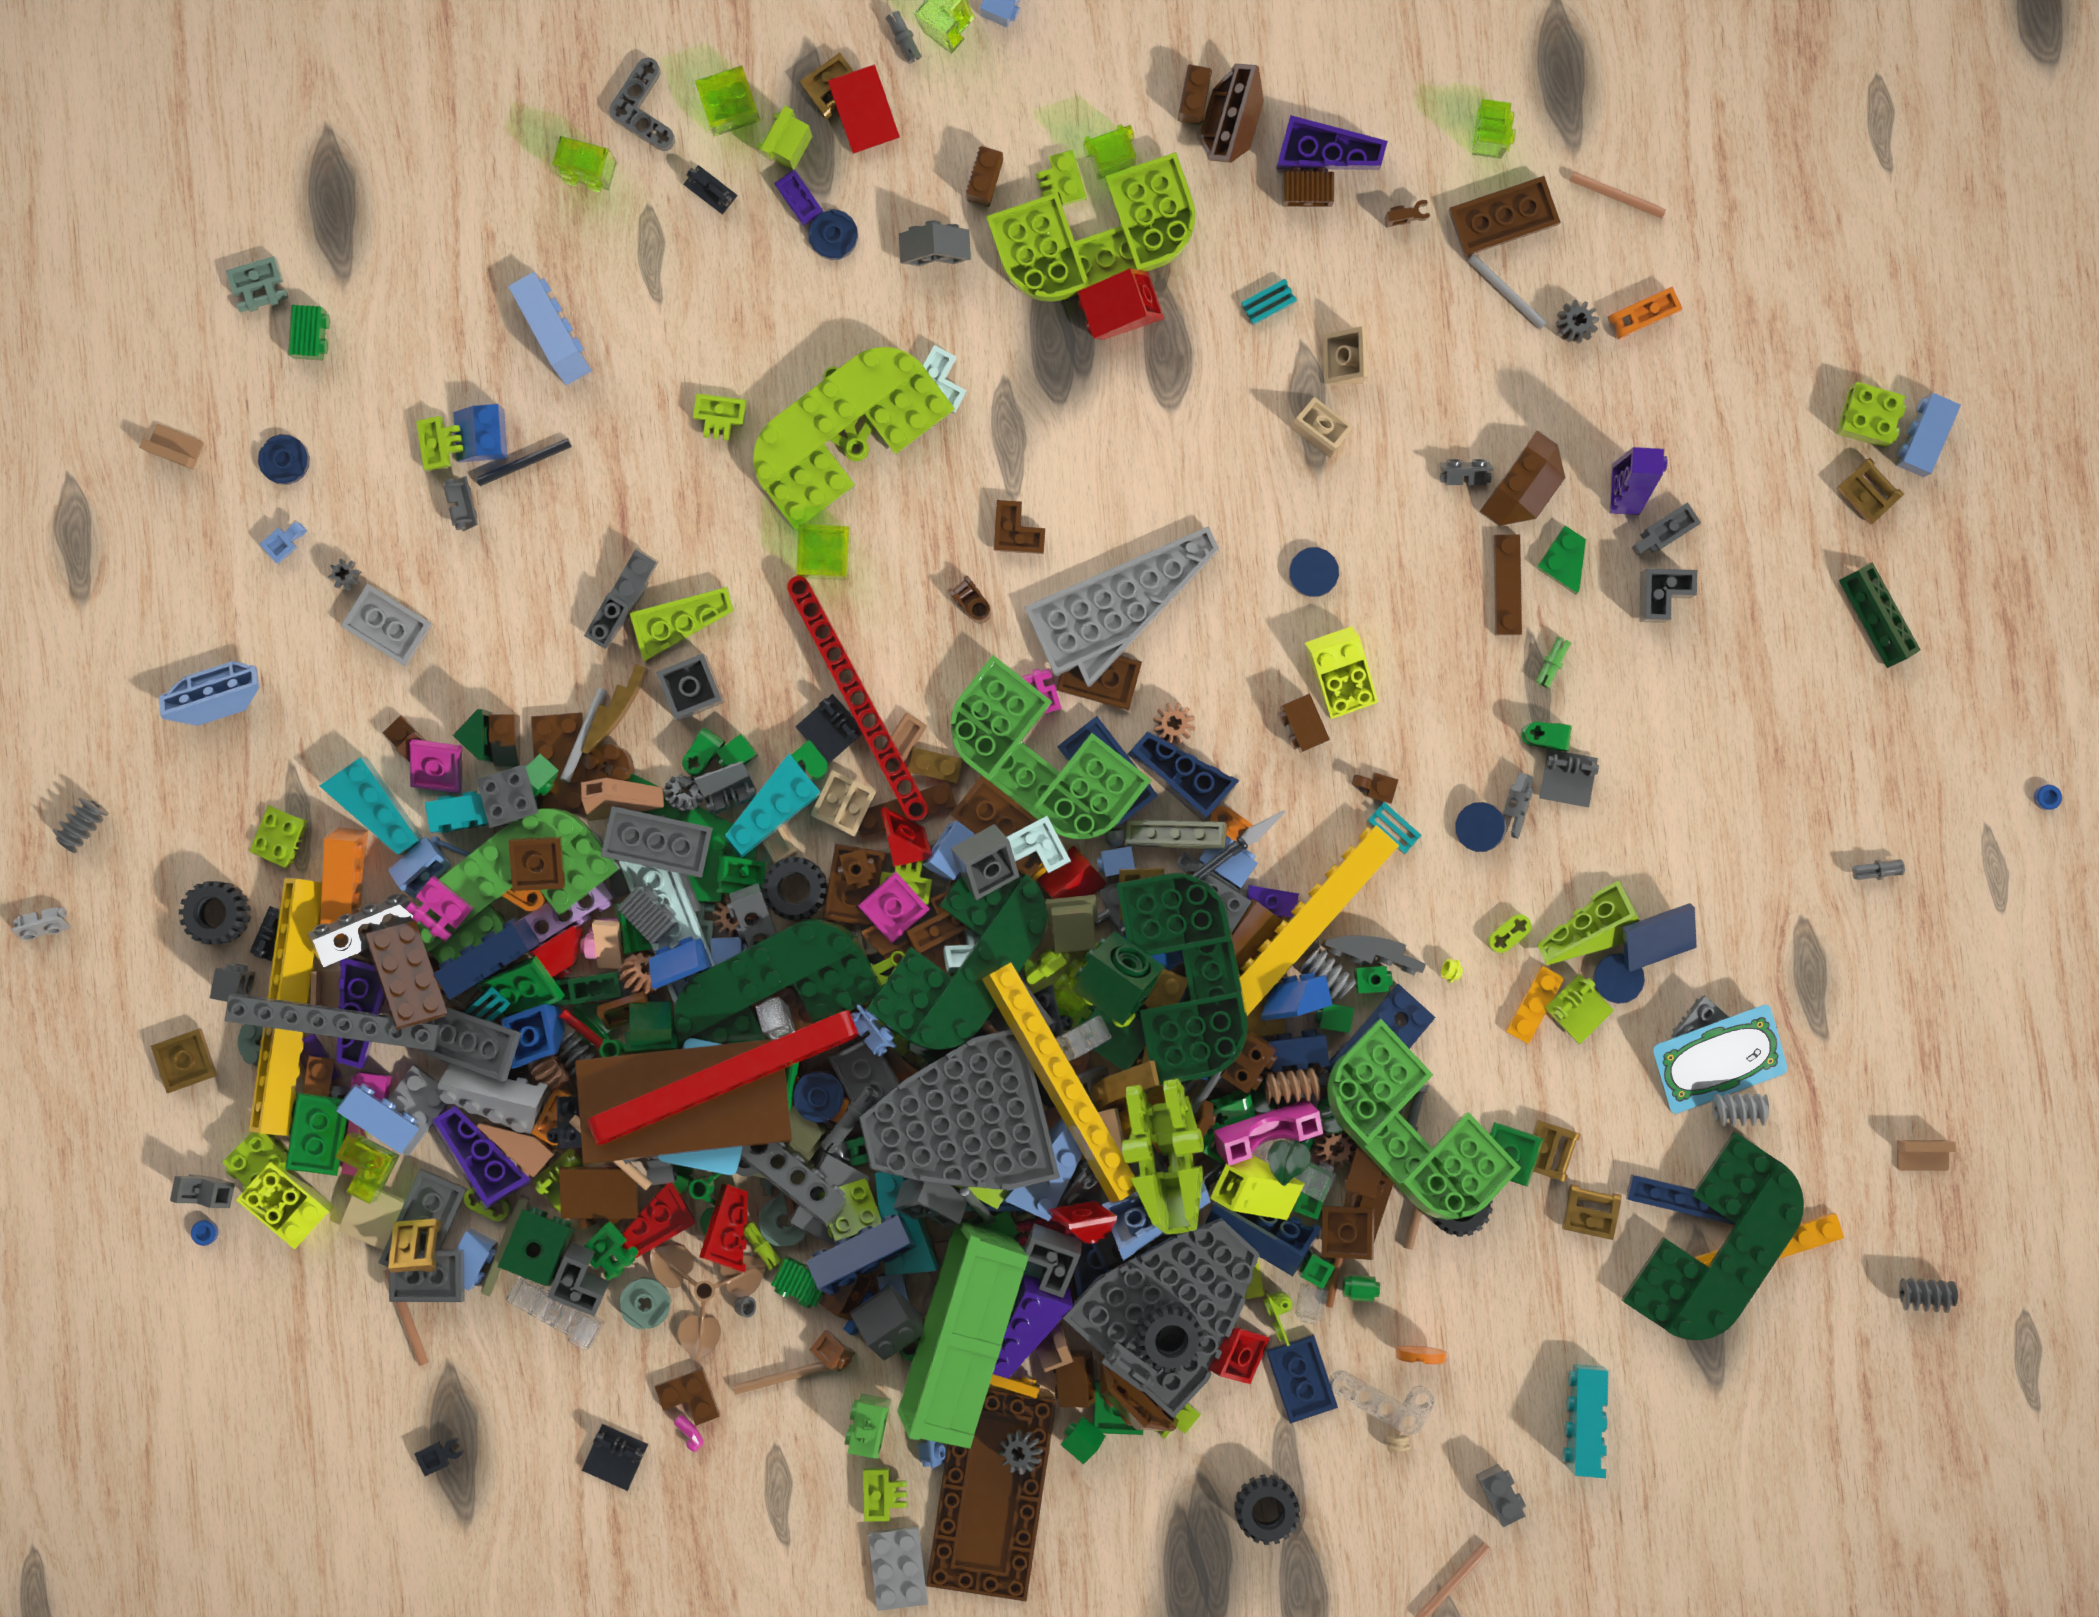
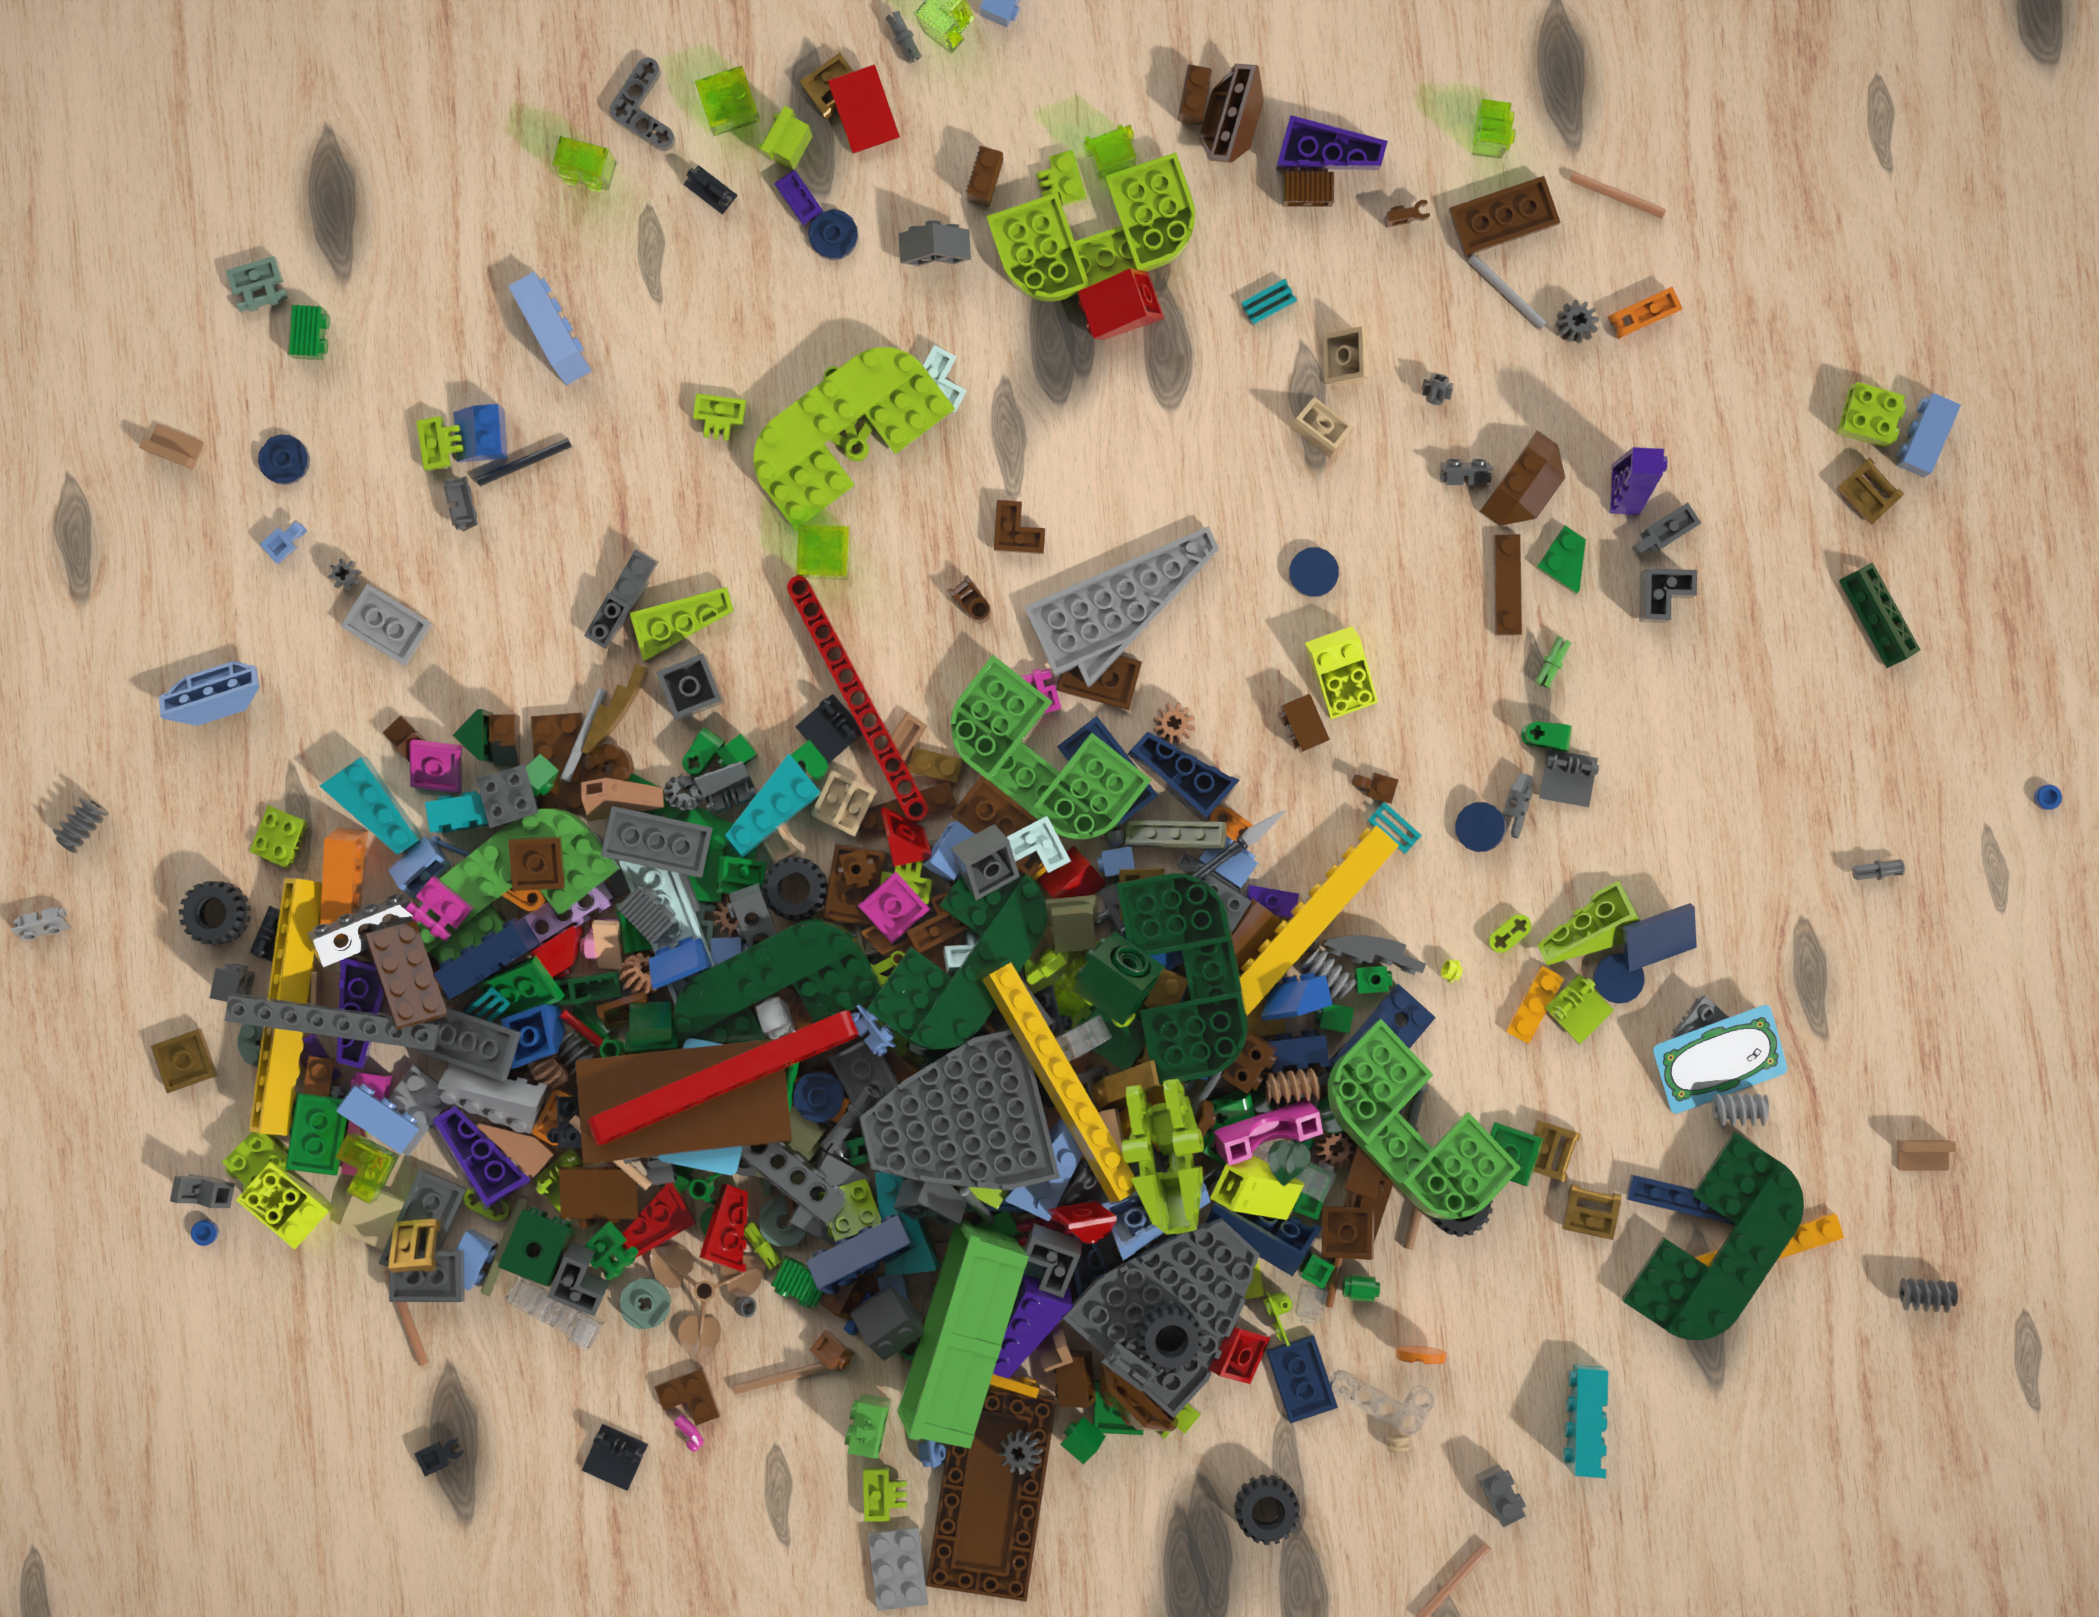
(1437, 389): none -> dark grey gear

